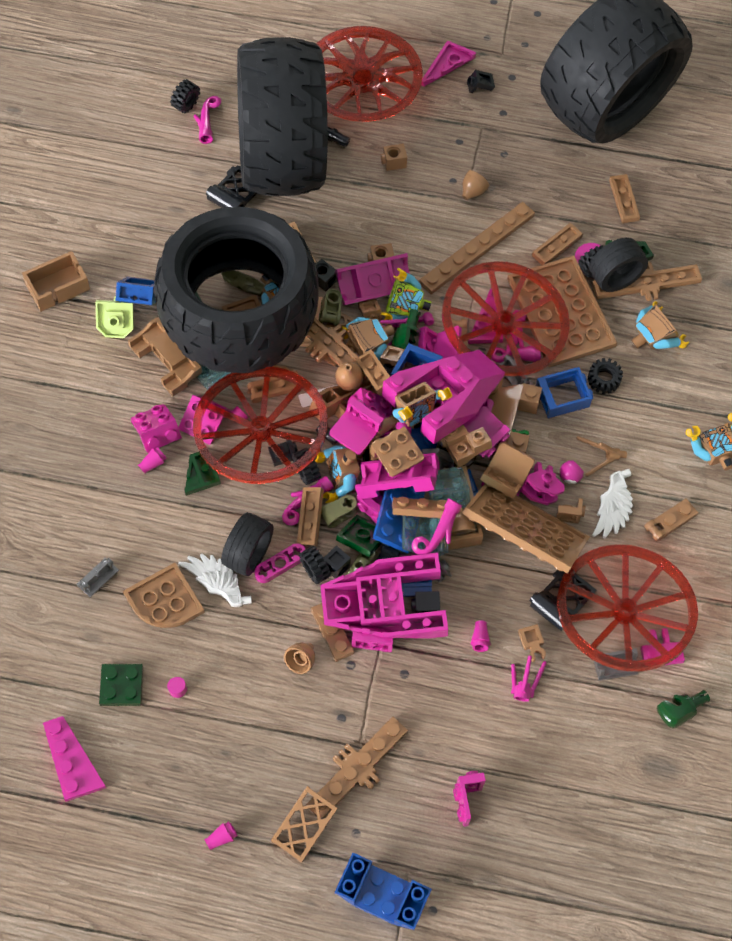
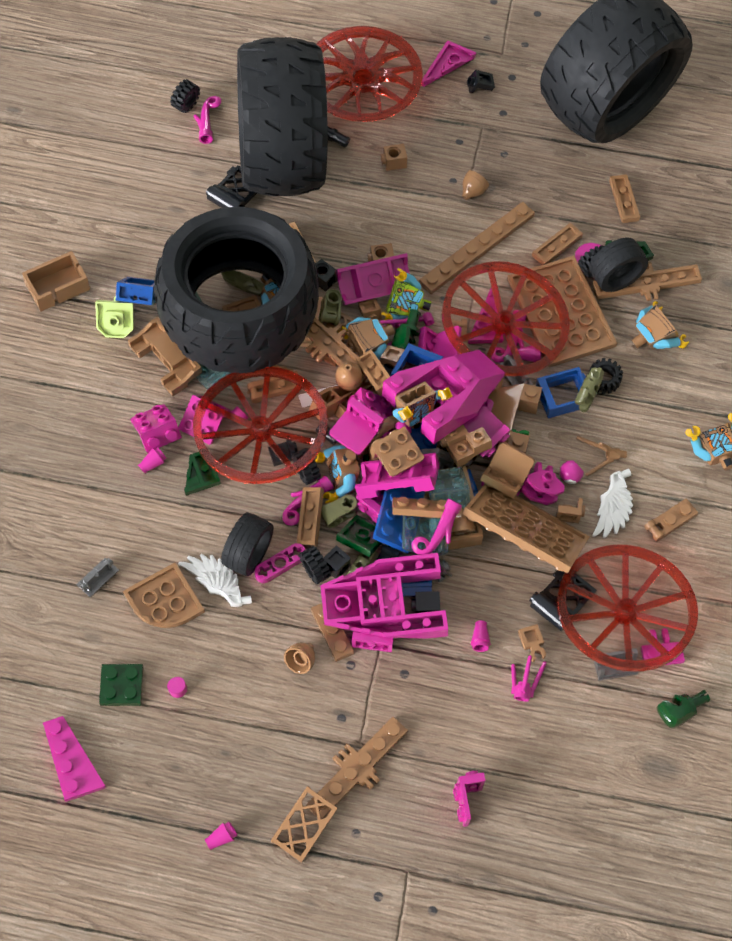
(382, 893): blue slope -> none
(589, 389): none -> olive hinge

